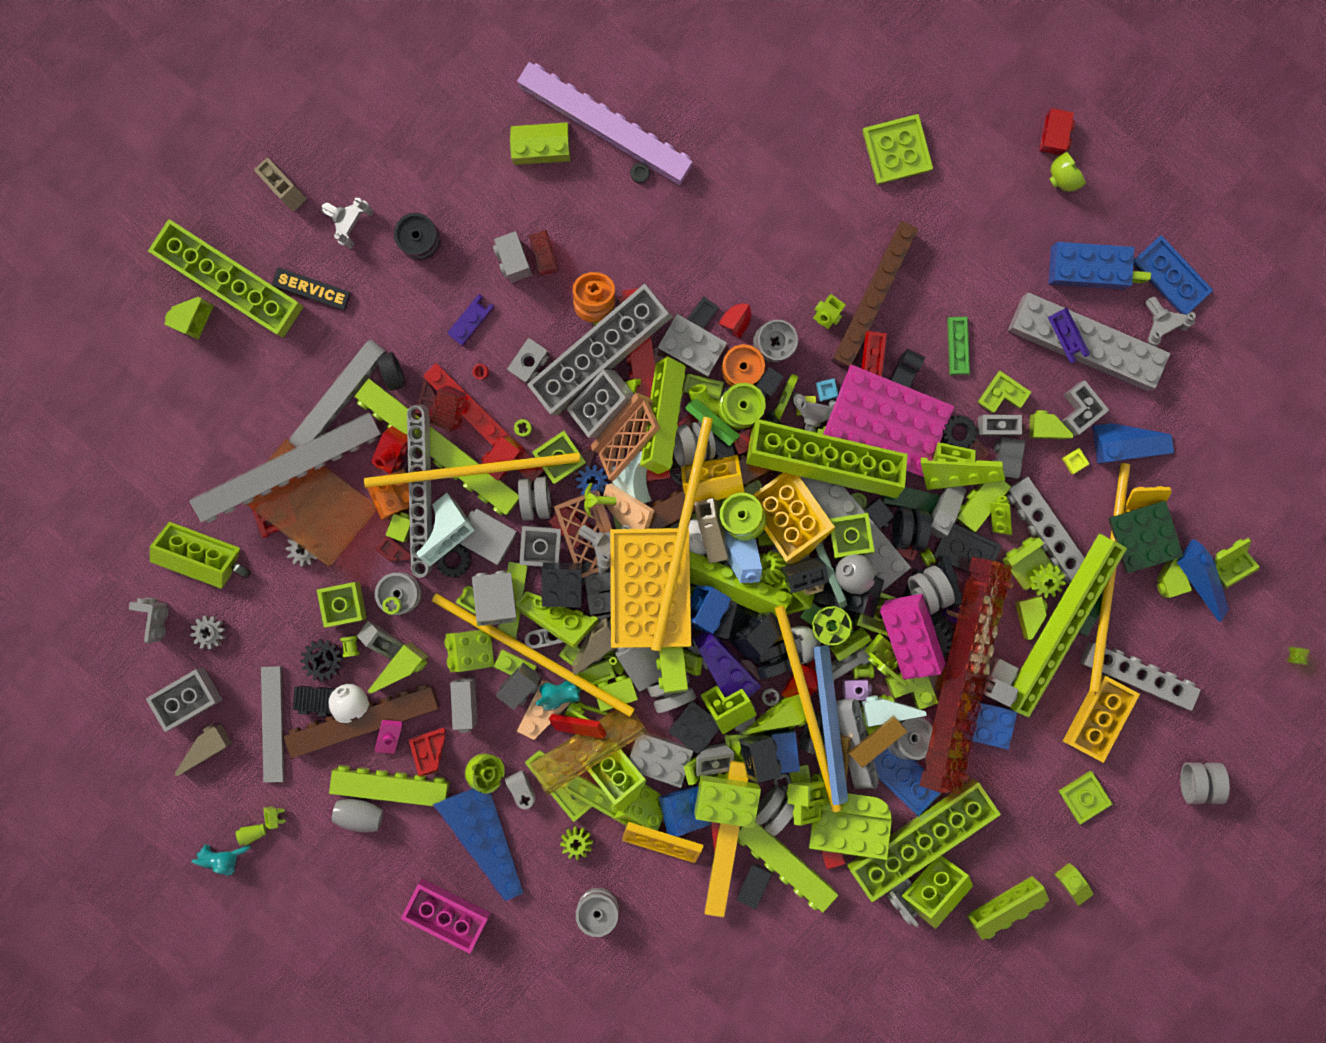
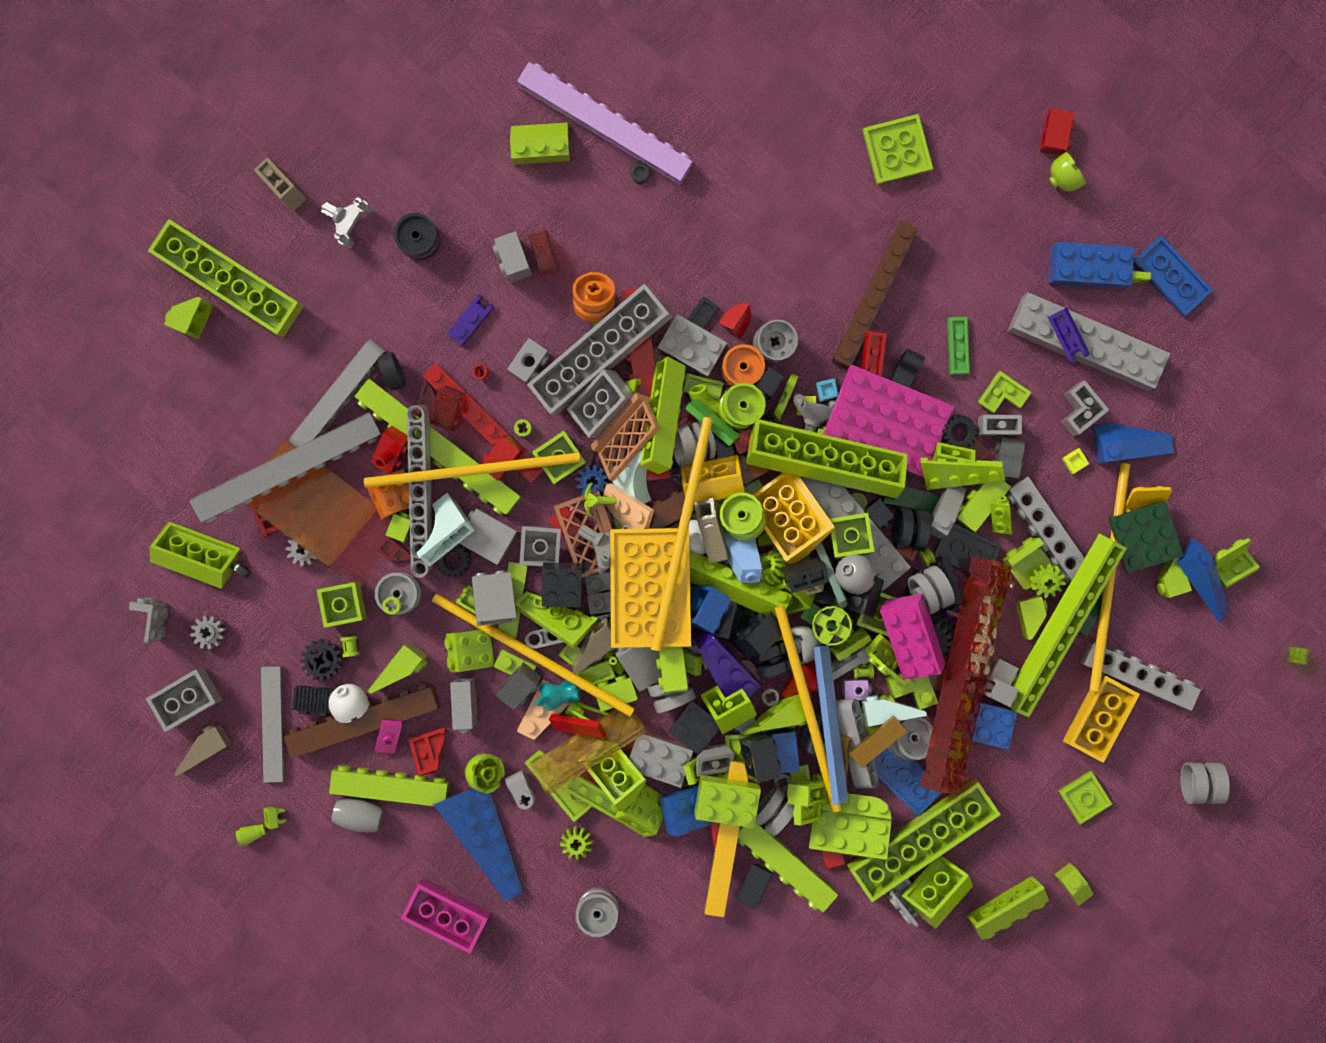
(221, 862): teal animal -> none
(311, 288): black tile -> none
(379, 640): light grey slope -> none
(537, 498): light grey wheel -> none
(662, 842): yellow tile -> none
(829, 311): lime brick -> none
(1047, 427): lime slope -> none
(1166, 321): light grey axle -> none

